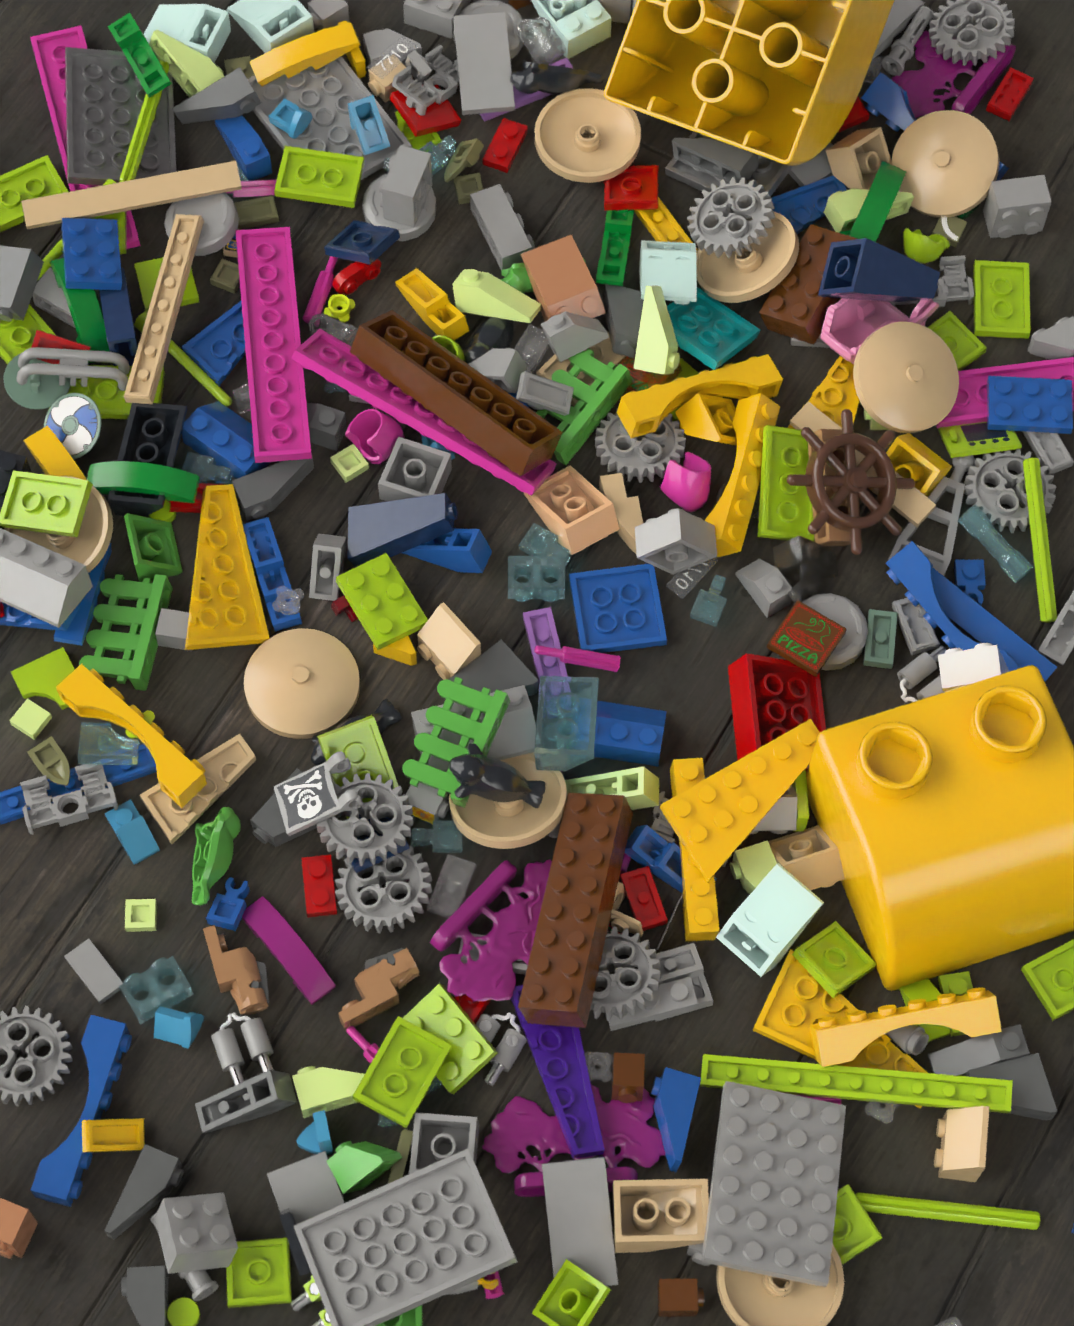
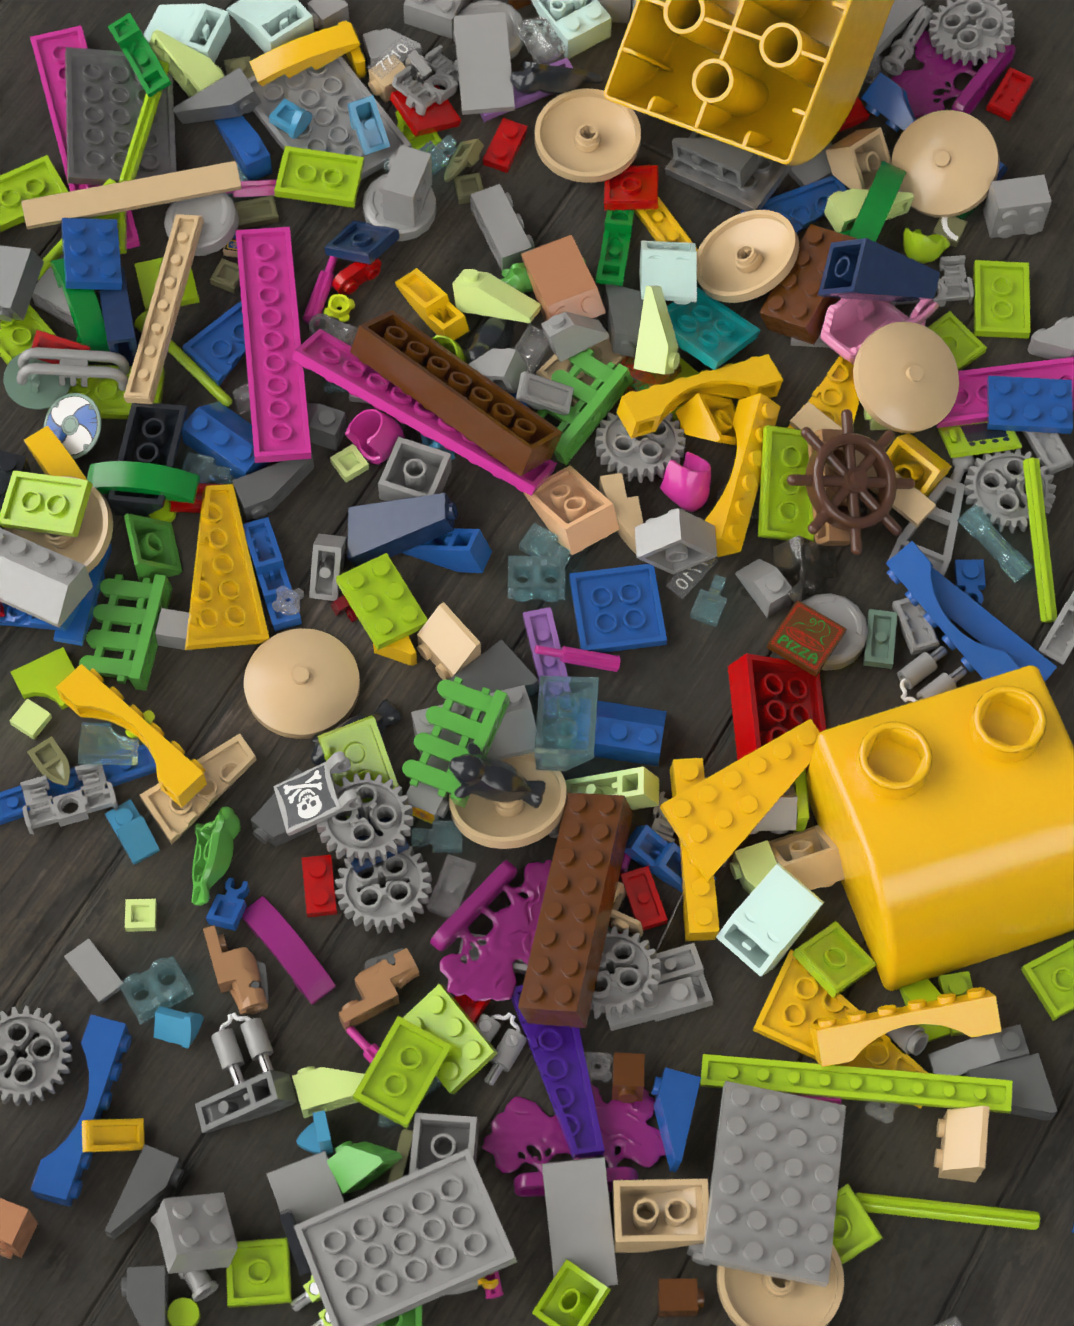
(731, 217): light grey gear -> none
(969, 666): white brick -> none

